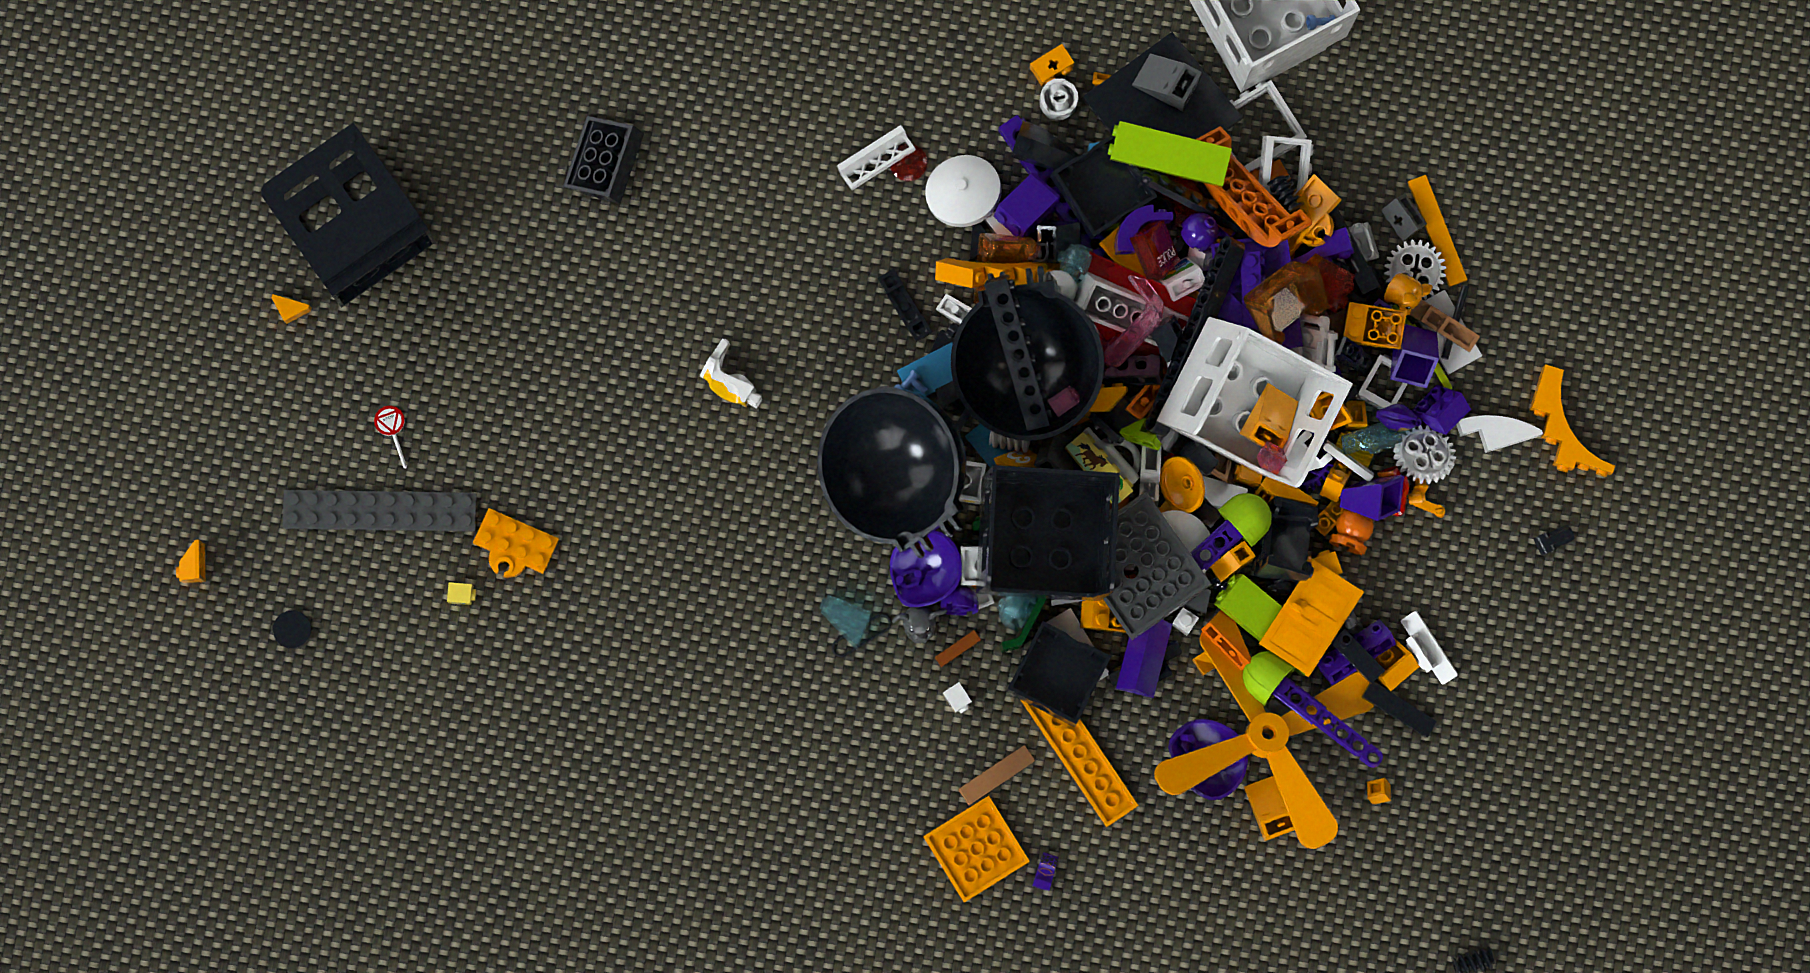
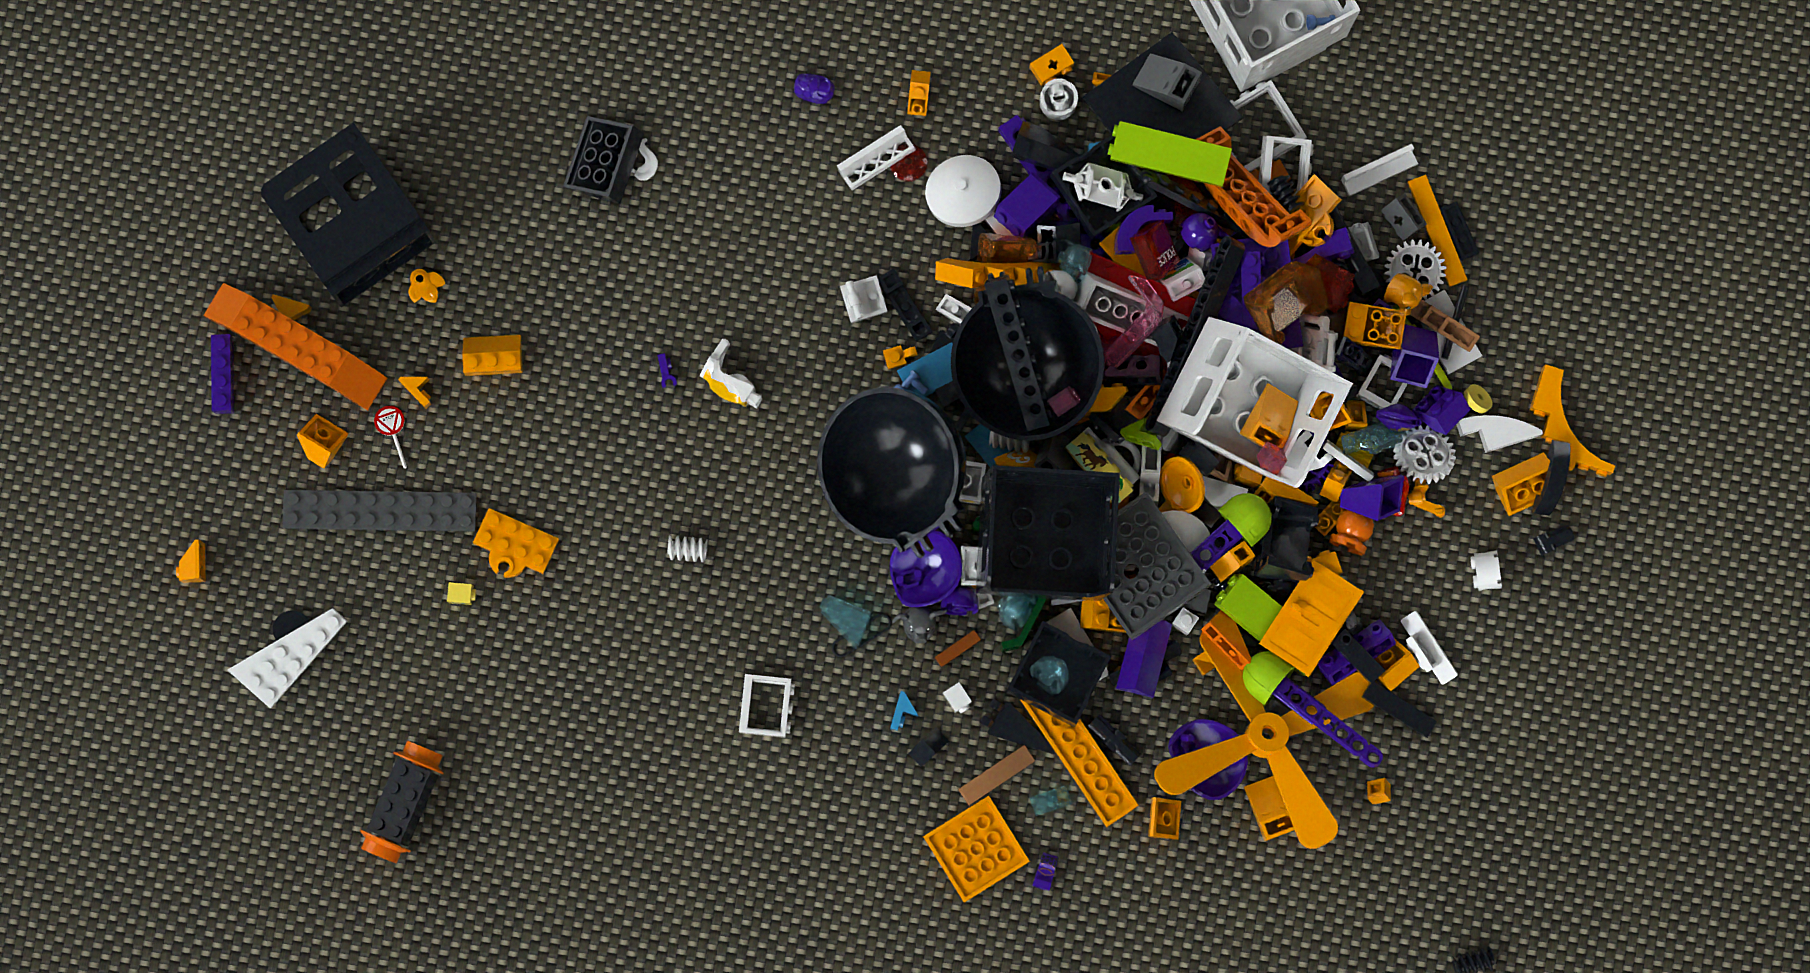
(222, 373): none -> dark purple brick
(279, 665): none -> white wing
(296, 345): none -> orange slope
(321, 440): none -> light orange slope
(402, 802): none -> black brick
(413, 385): none -> light orange slope
(427, 287): none -> light orange plate
(492, 355): none -> light orange slope
(650, 166): none -> white piece
(665, 365): none -> dark purple plate
(687, 549): none -> white piece
(746, 700): none -> white window
(814, 88): none -> dark purple piece
(863, 299): none -> white plate
(896, 356): none -> light orange plate
(903, 706): none -> dark azure slope
(918, 92): none -> light orange slope
(928, 747): none -> black slope
(1014, 727): none -> black flag
(1050, 673): none -> clear light blue cylinder
(1050, 800): none -> clear light blue slope
(1089, 186): none -> white plate
(1114, 740): none -> black piece
(1164, 818): none -> light orange slope
(1379, 170): none -> white fence
(1459, 231): none -> black tile
(1478, 398): none -> light yellow piece
(1486, 570): none -> white brick
(1521, 483): none -> light orange slope
(1555, 478): none -> black slope

